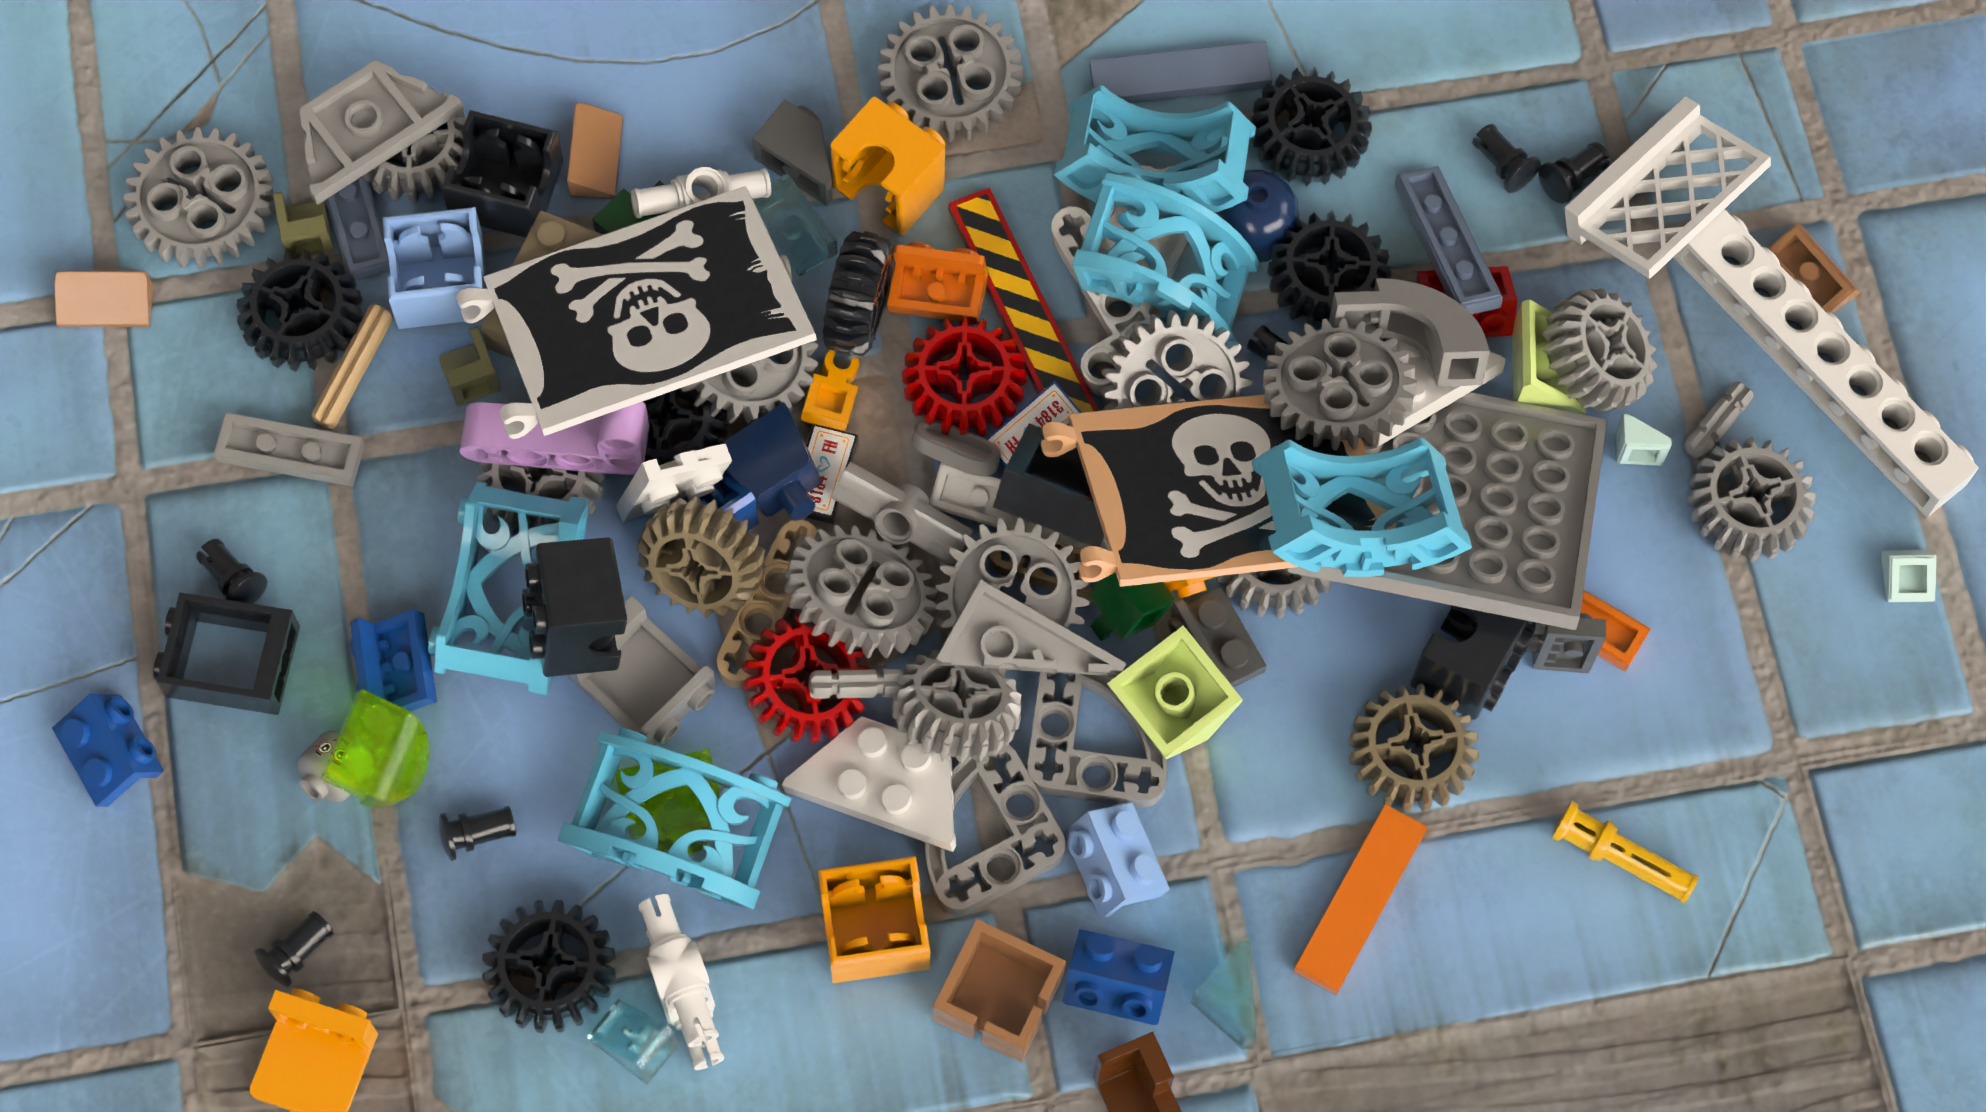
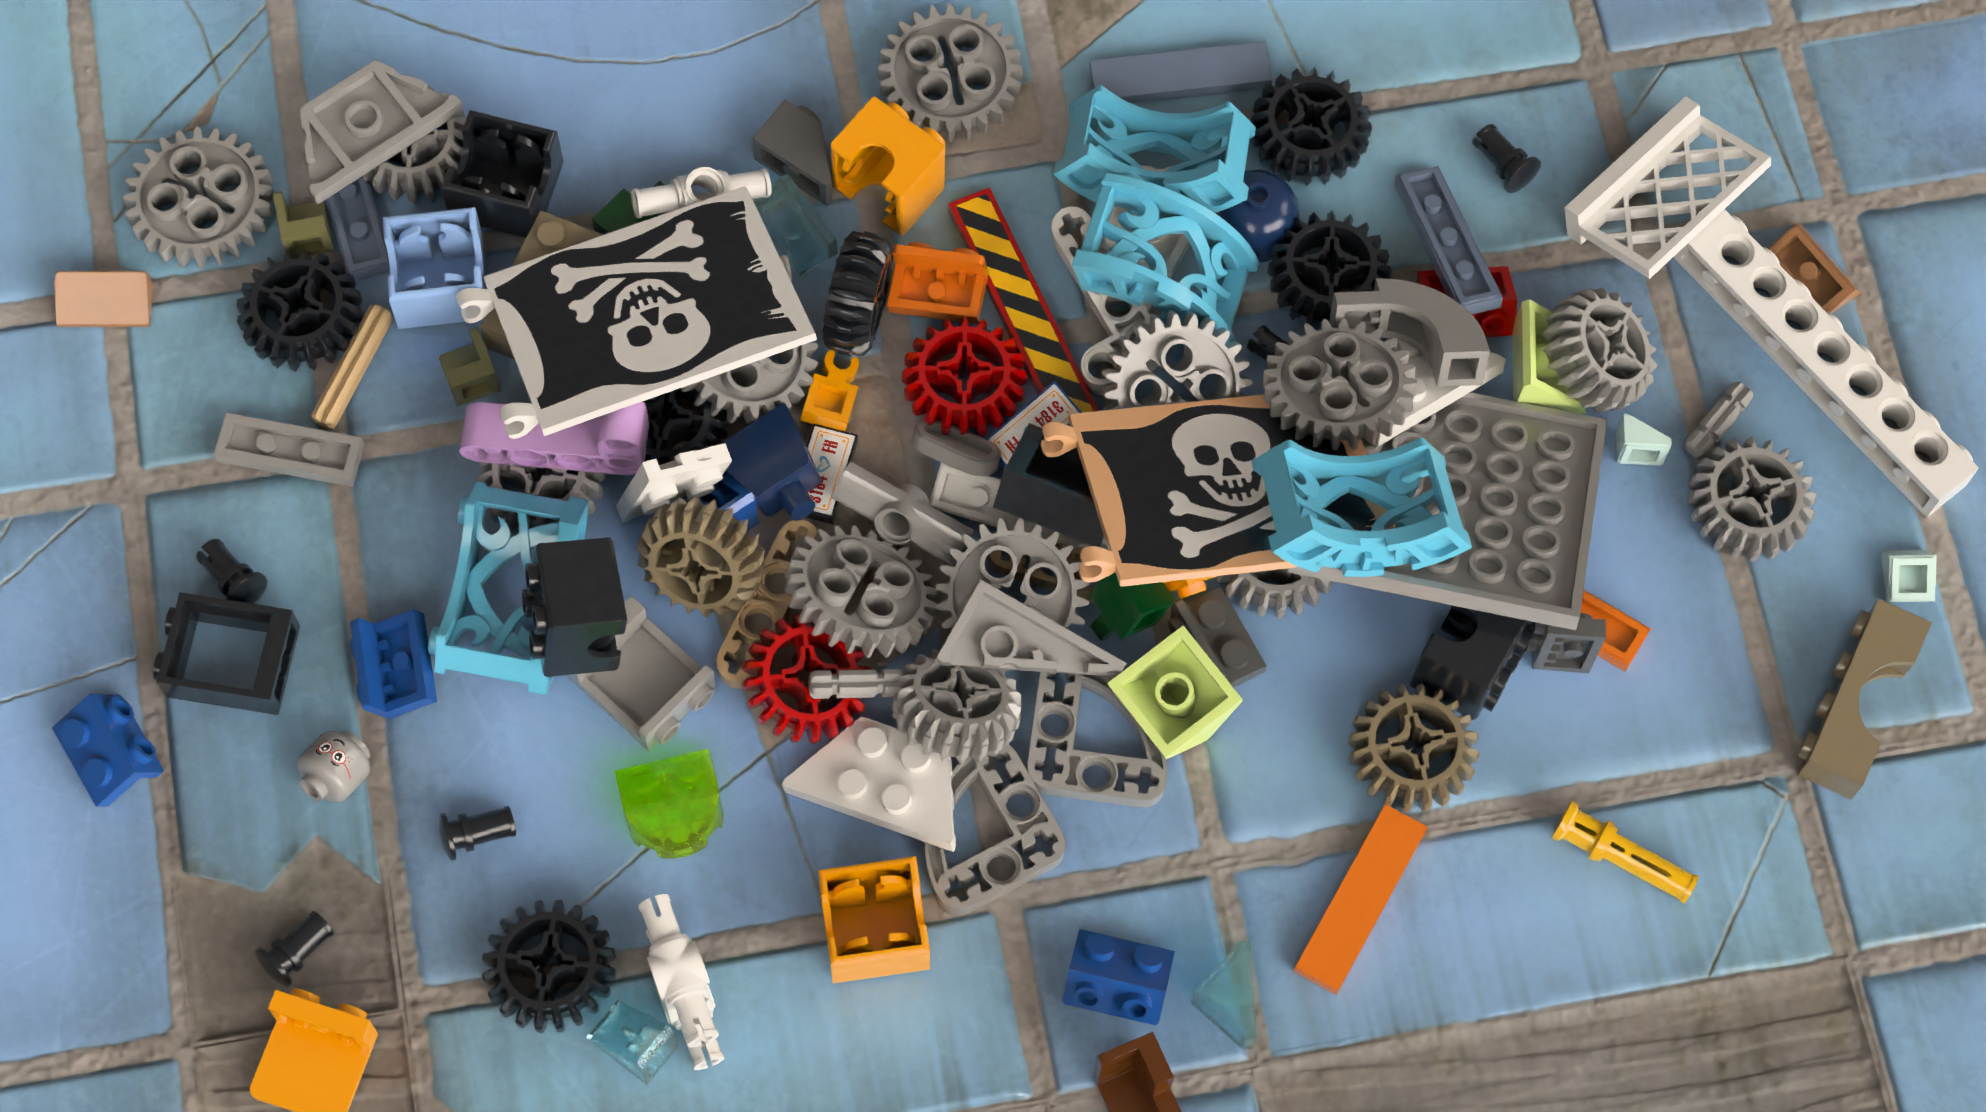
(378, 752): clear neon green slope -> none
(594, 152): medium nougat slope -> none
(715, 872): medium azure fence -> none
(999, 990): medium nougat piece -> none
(1115, 858): light blue bracket -> none
(1567, 175): black pin -> none
(1842, 746): none -> dark tan arch

